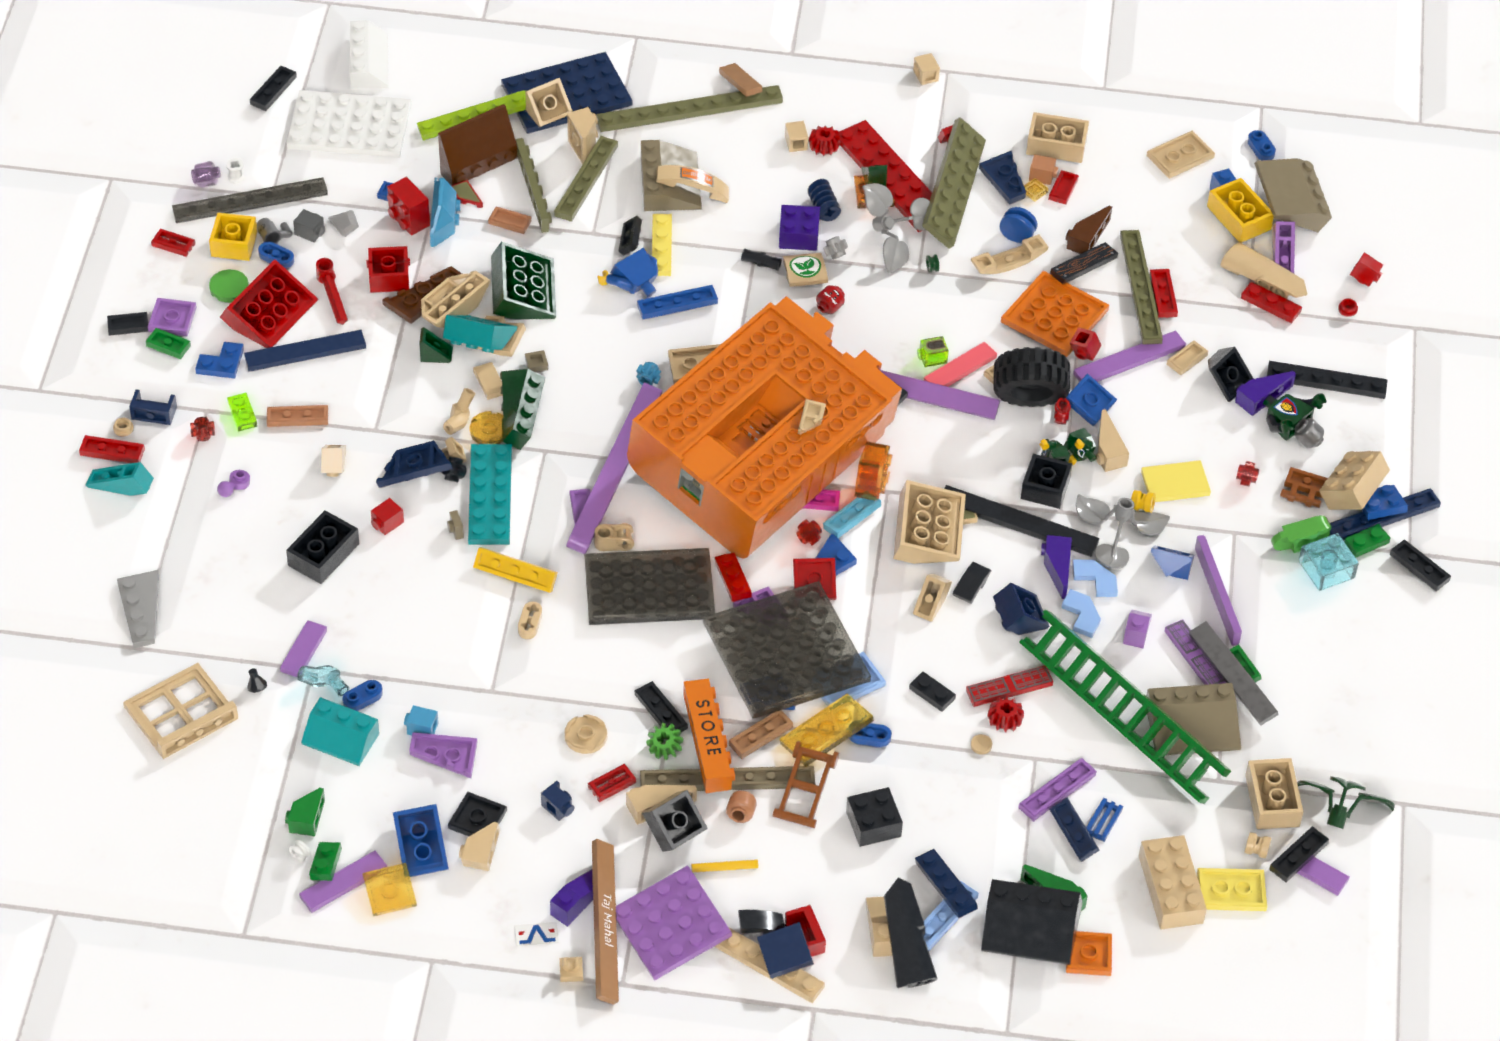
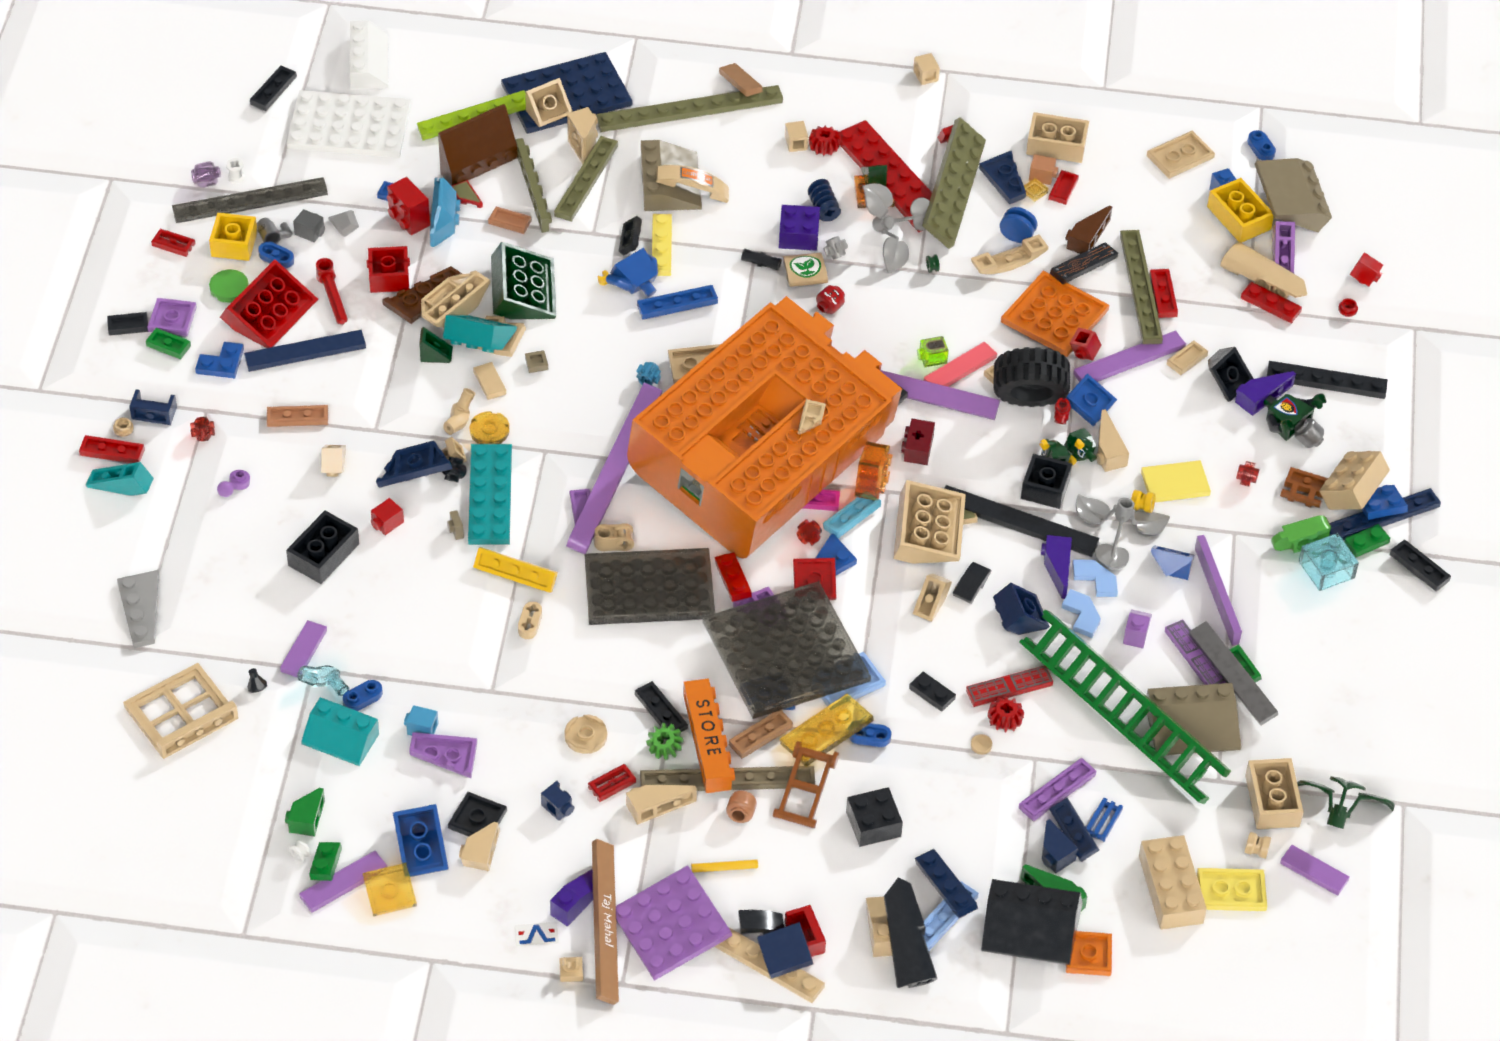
(242, 412): clear neon green plate -> none
(520, 404): dark green wedge -> none
(674, 821): brick -> none
(919, 441): none -> dark red brick
(1057, 848): none -> dark blue slope
(1299, 854): black plate -> none

